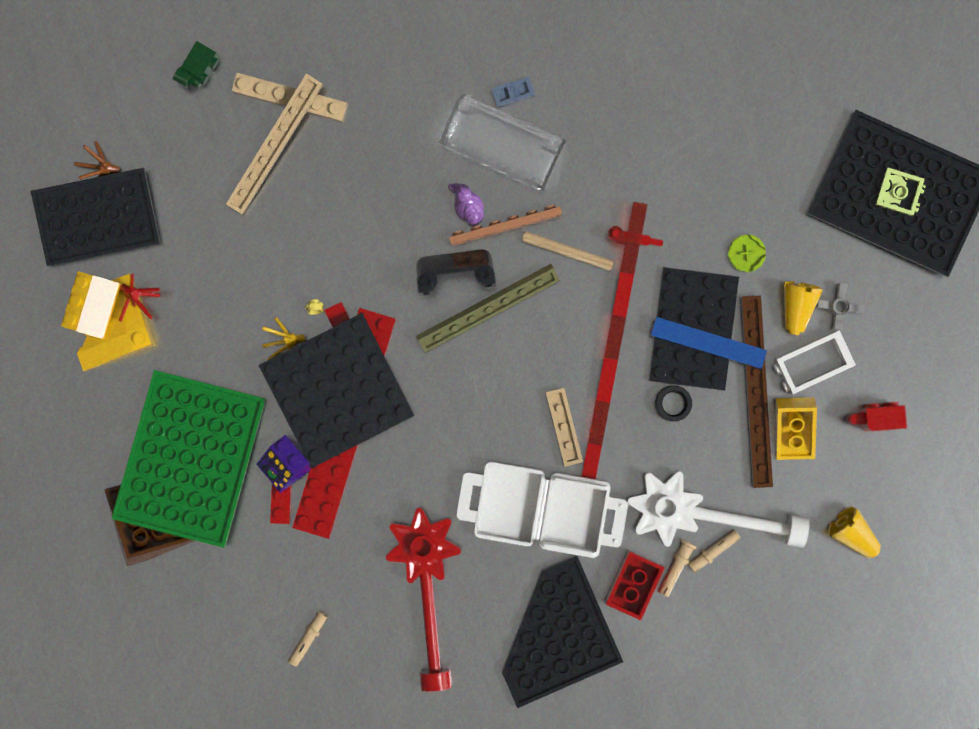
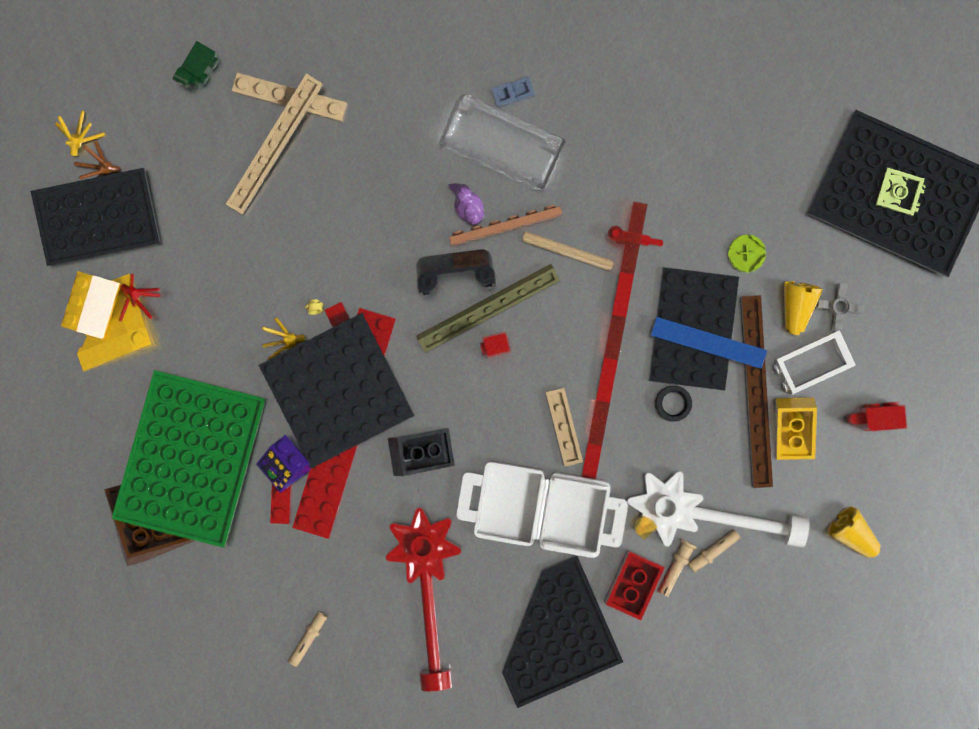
(76, 140): none -> yellow plant
(421, 452): none -> black slope
(495, 345): none -> red brick
(644, 527): none -> clear yellow tile

